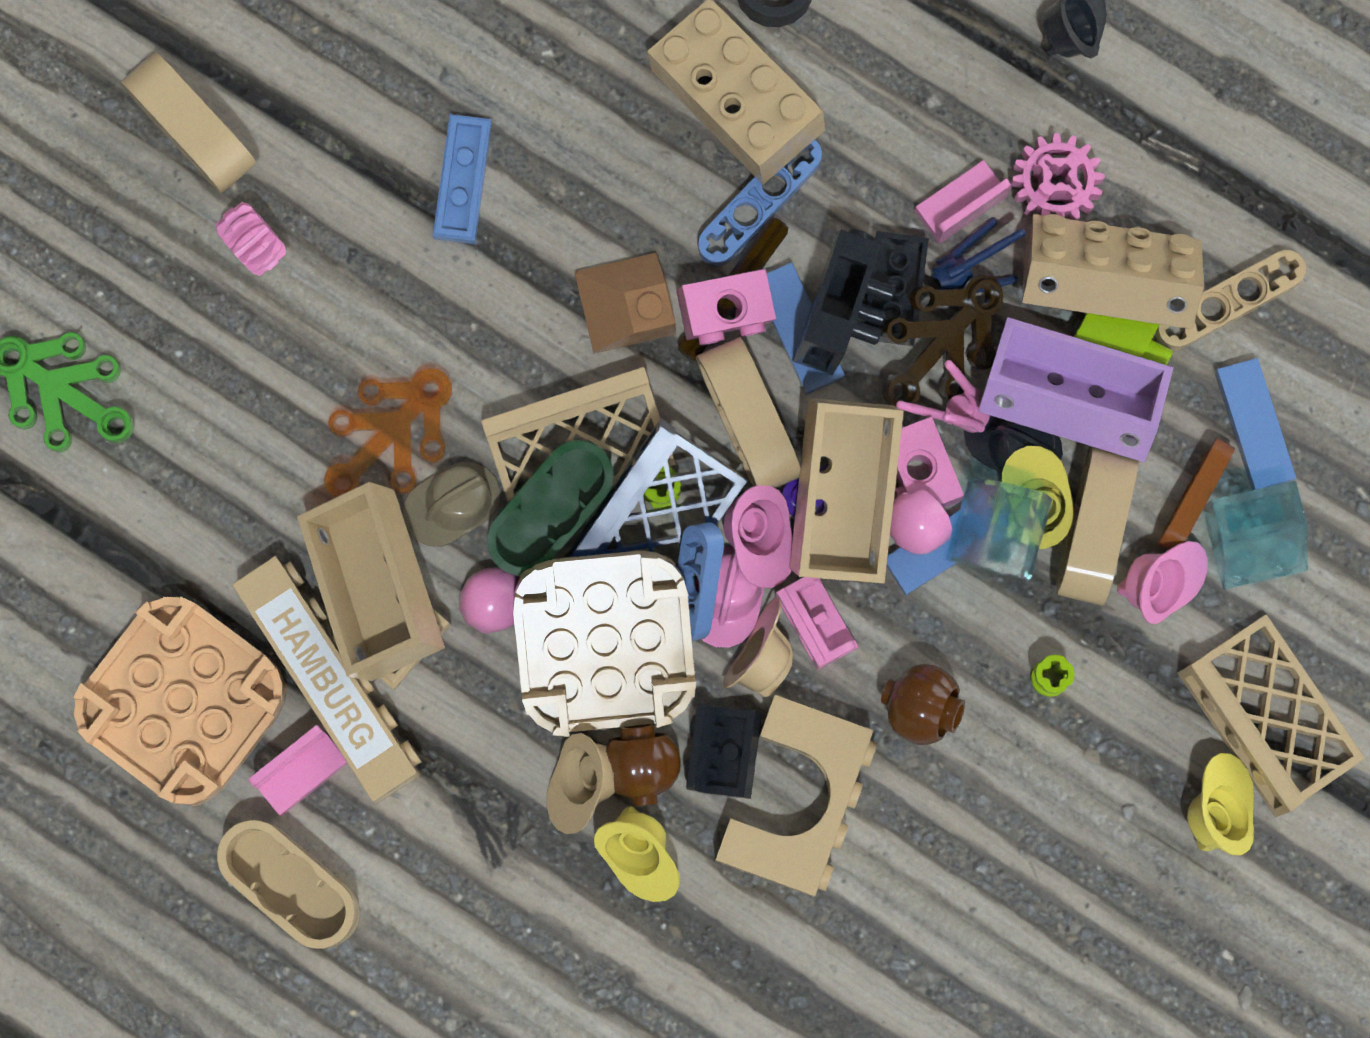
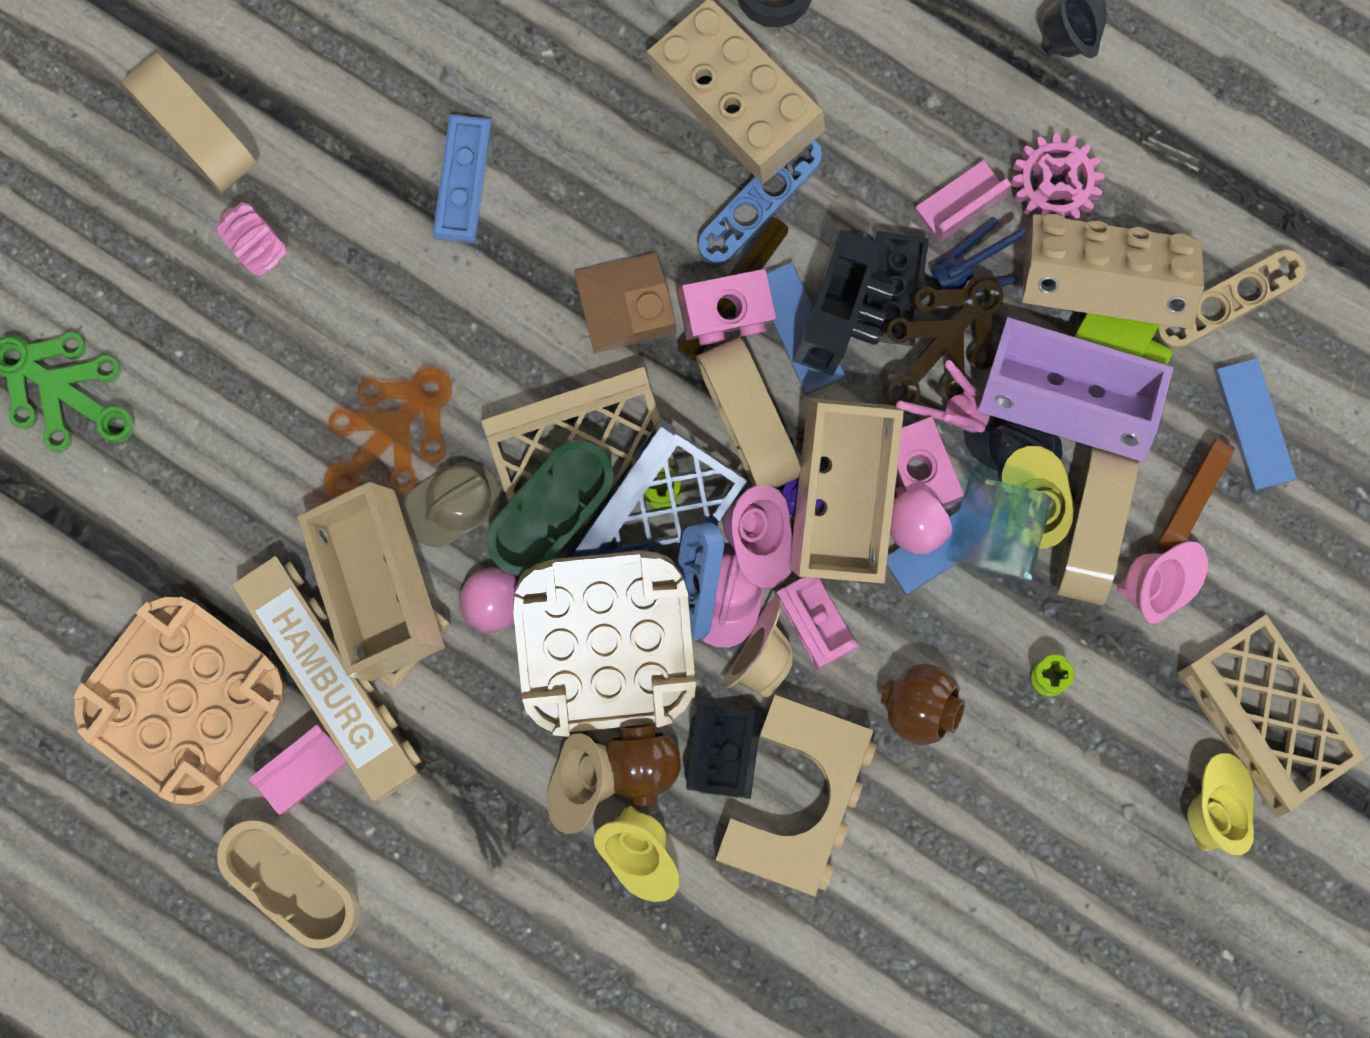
(1258, 534): clear light blue slope -> none

